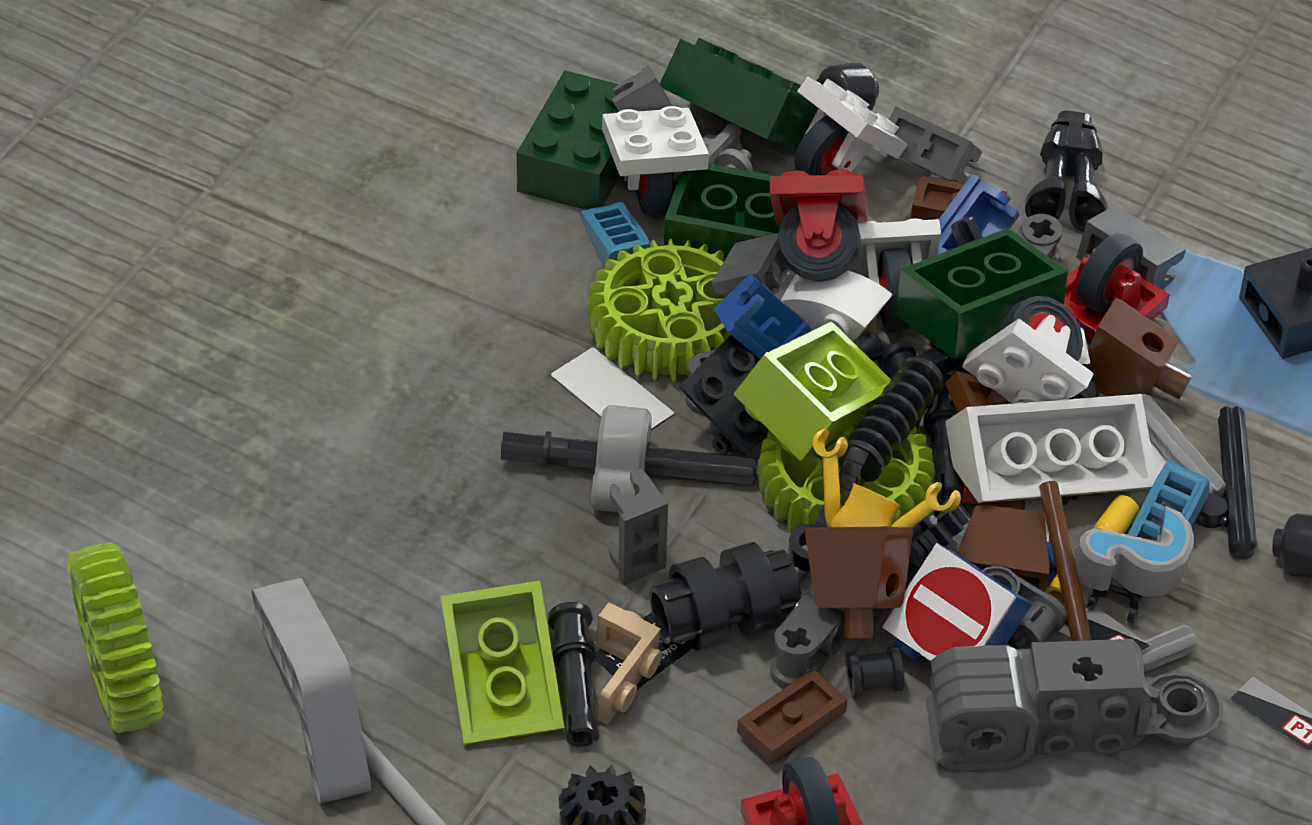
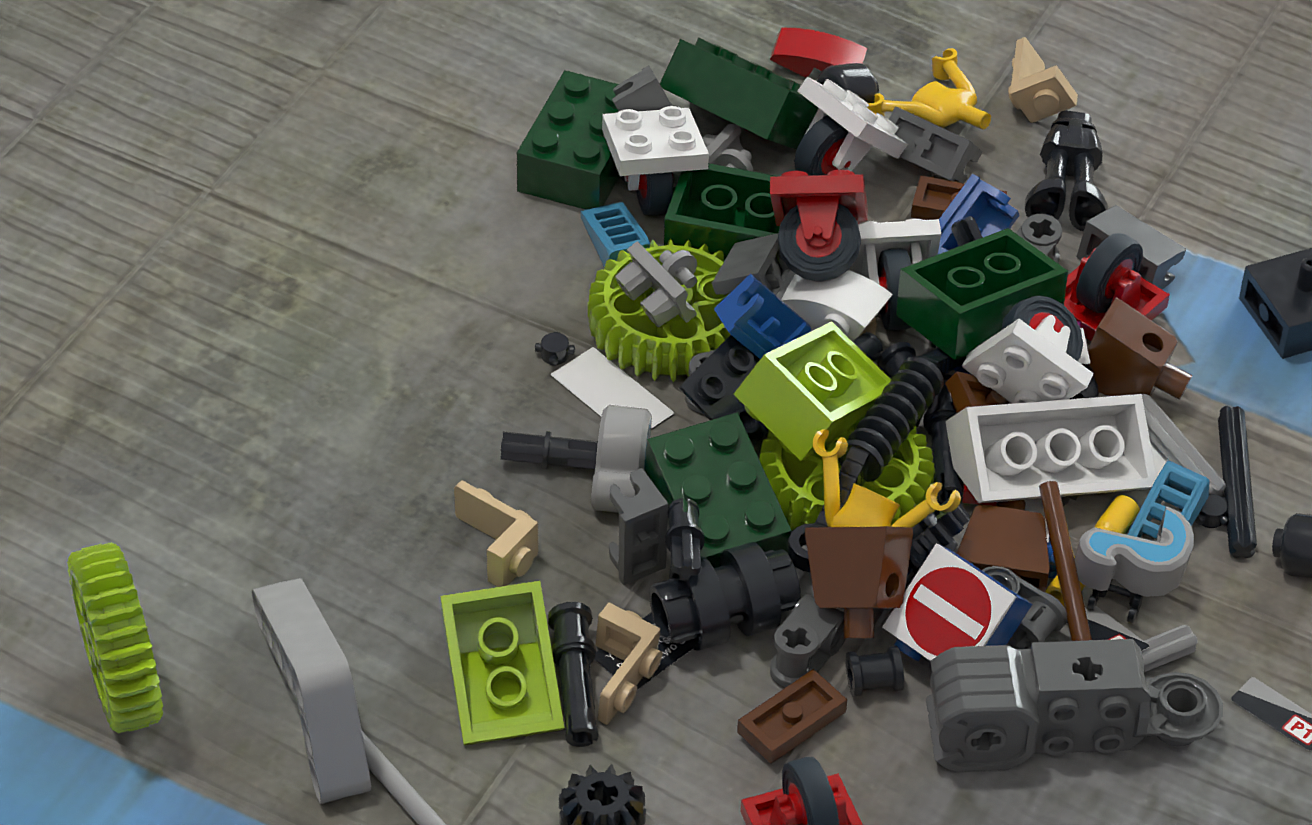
(513, 529): none -> tan bracket
(555, 348): none -> black piece
(666, 280): none -> light grey hips
(684, 539): none -> black axle
(725, 478): none -> dark green brick
(809, 49): none -> red slope
(937, 102): none -> yellow piece
(1038, 90): none -> tan bracket

